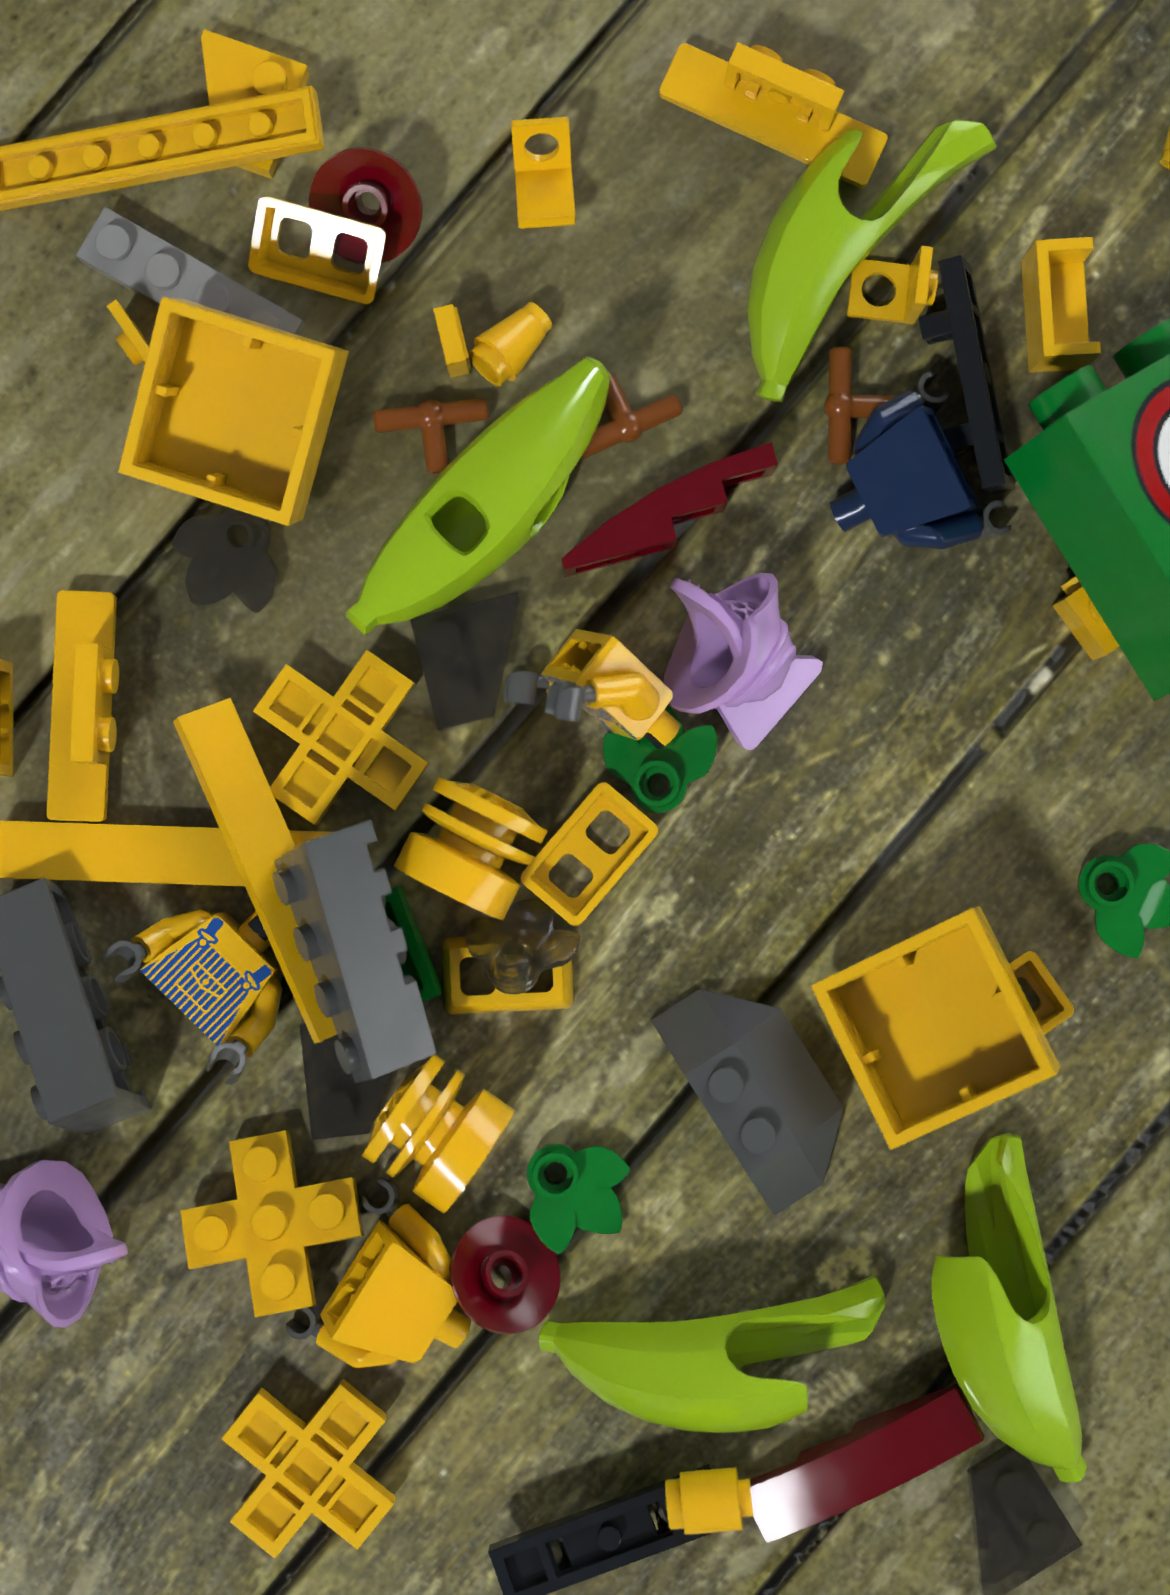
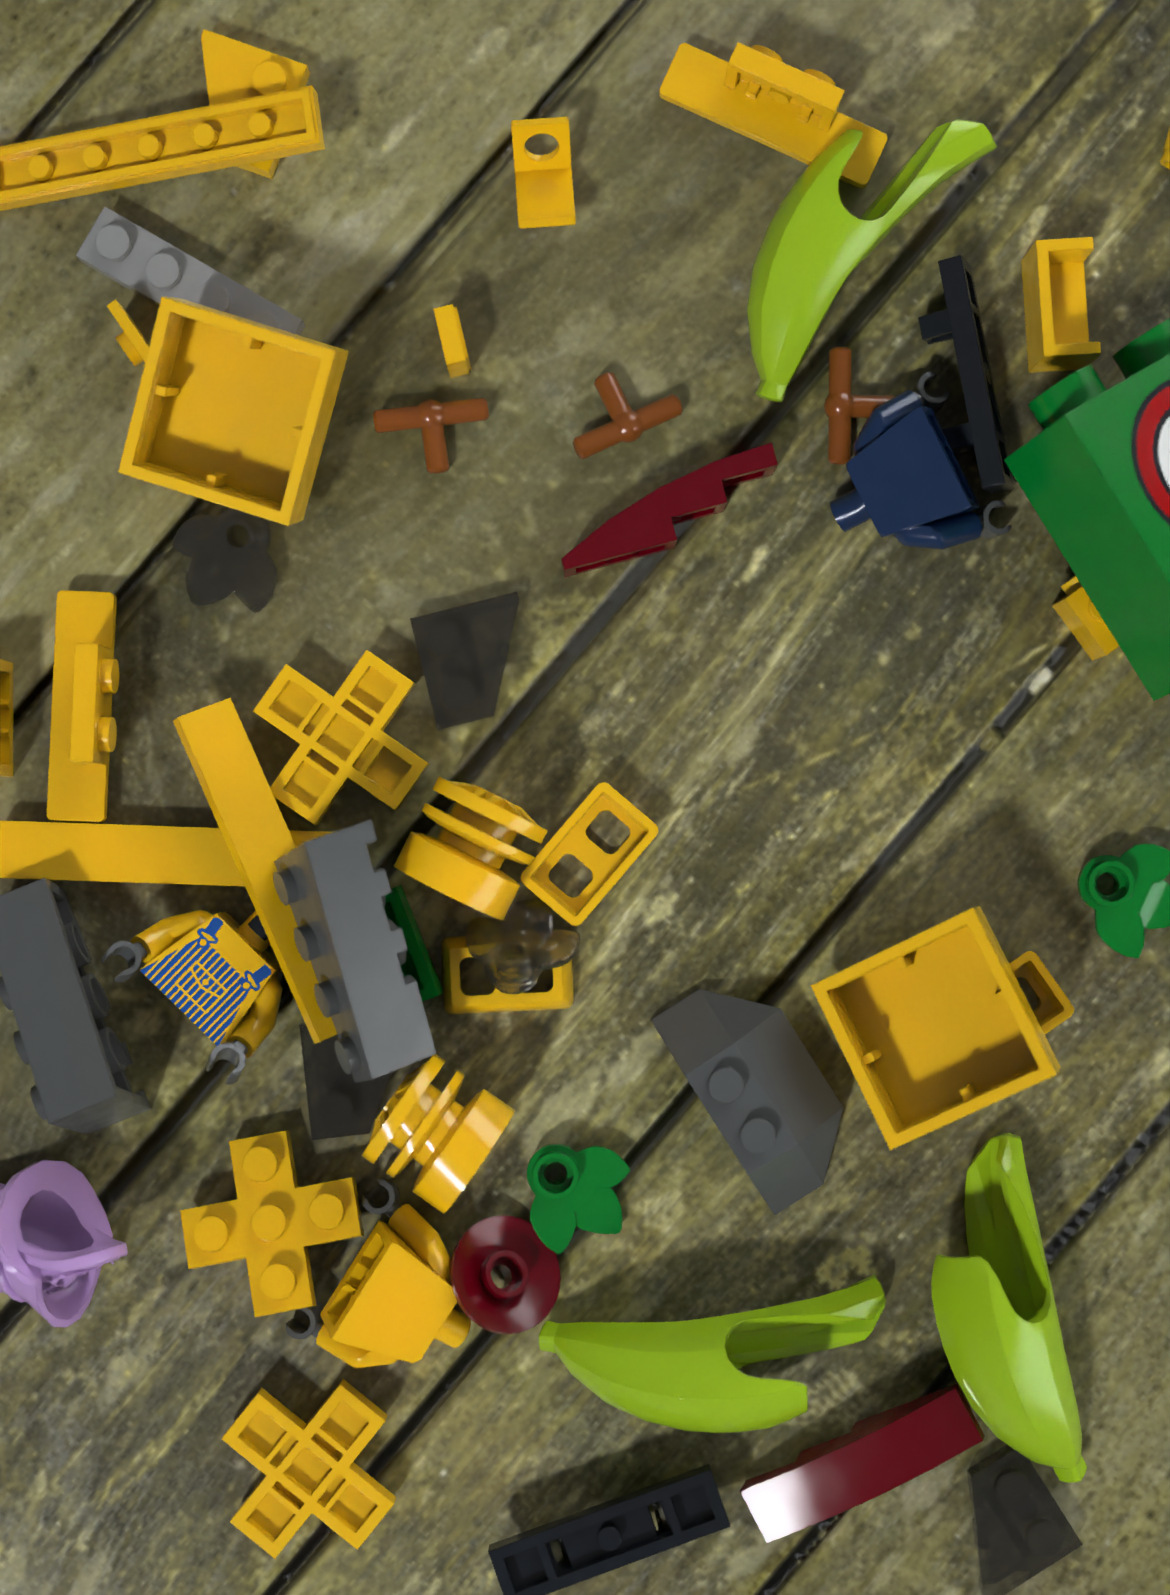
(317, 269): yellow piece -> none
(339, 191): dark red dish -> none
(485, 501): lime piece -> none
(508, 345): yellow cone -> none
(605, 681): yellow torso -> none
(682, 761): green plate -> none
(708, 1501): yellow brick -> none
(737, 657): lavender helmet -> none
(913, 285): yellow bracket -> none

